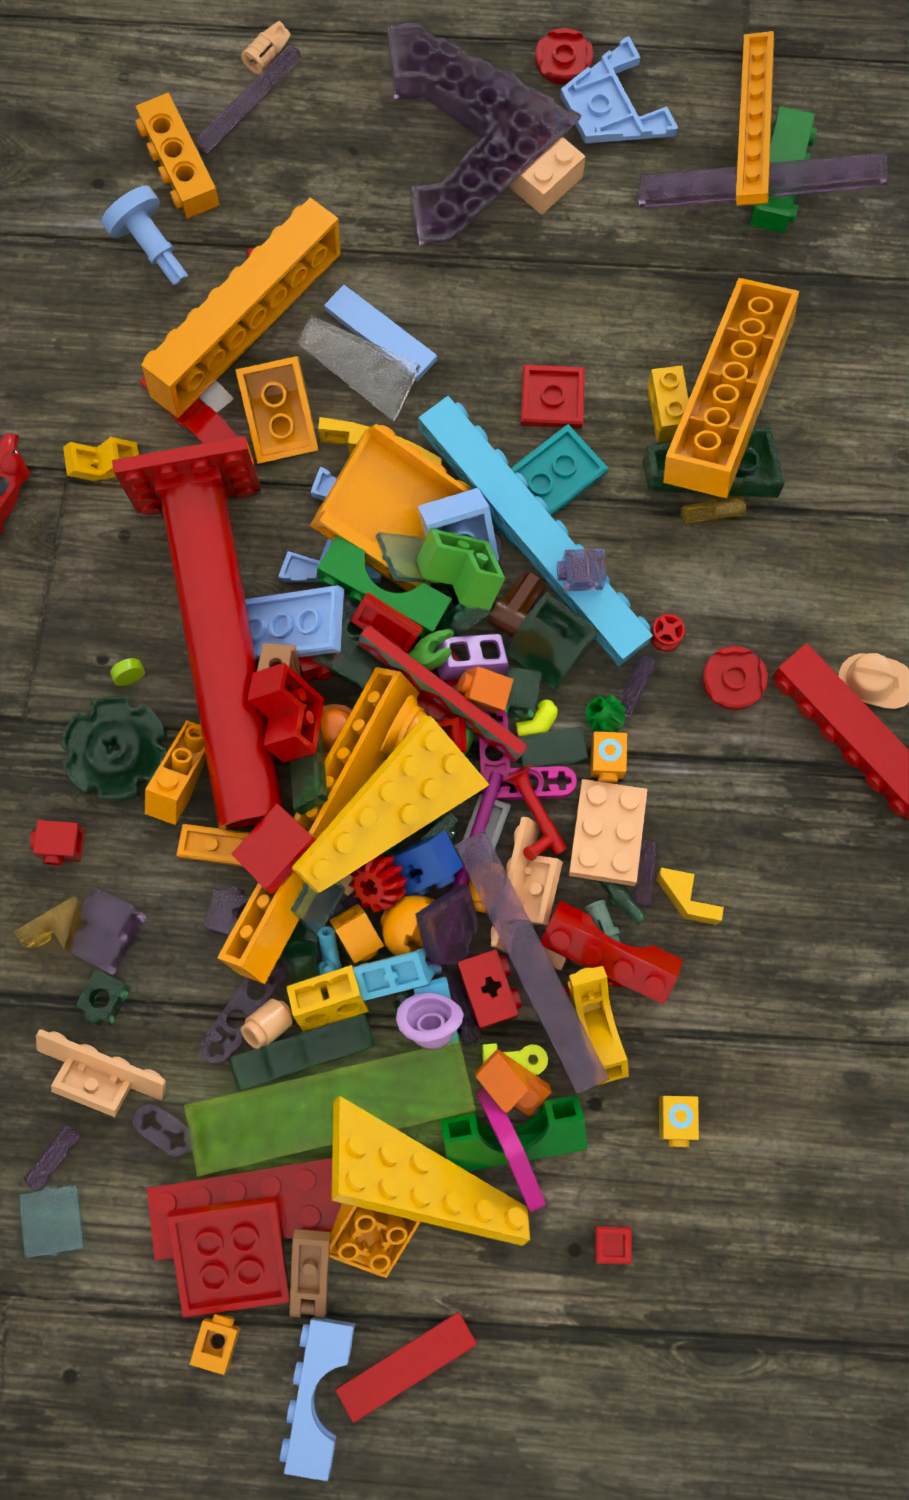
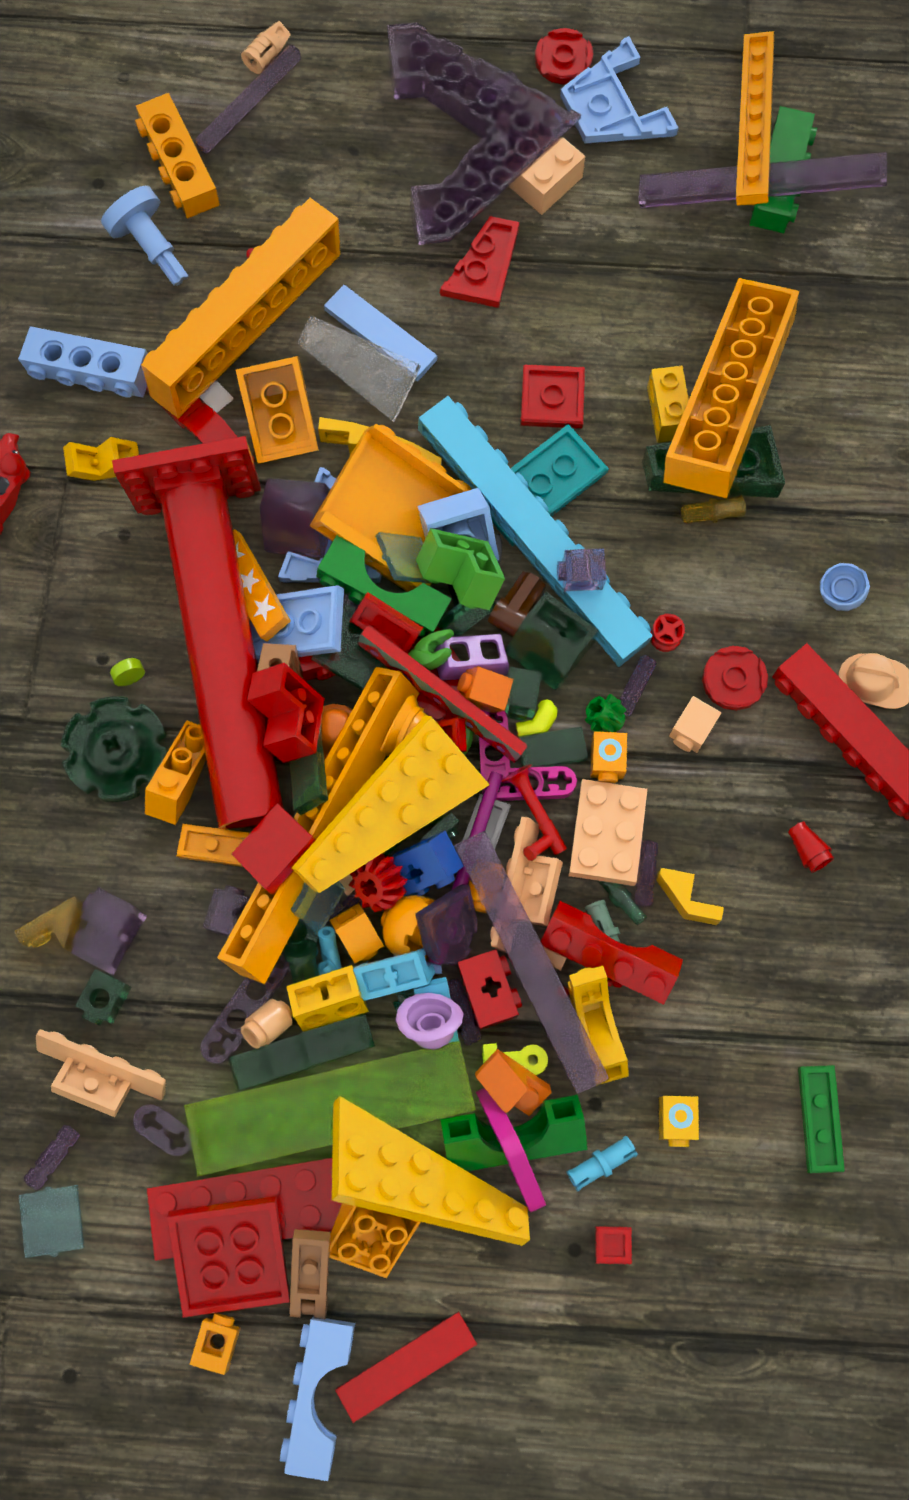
(45, 346): none -> light blue brick
(57, 842): red brick -> none
(261, 601): none -> light orange tile
(286, 516): none -> slope
(485, 267): none -> red wing
(602, 1163): none -> medium azure pin
(694, 725): none -> light nougat brick
(810, 847): none -> red cone
(821, 1119): none -> green tile
(844, 586): none -> light blue hair

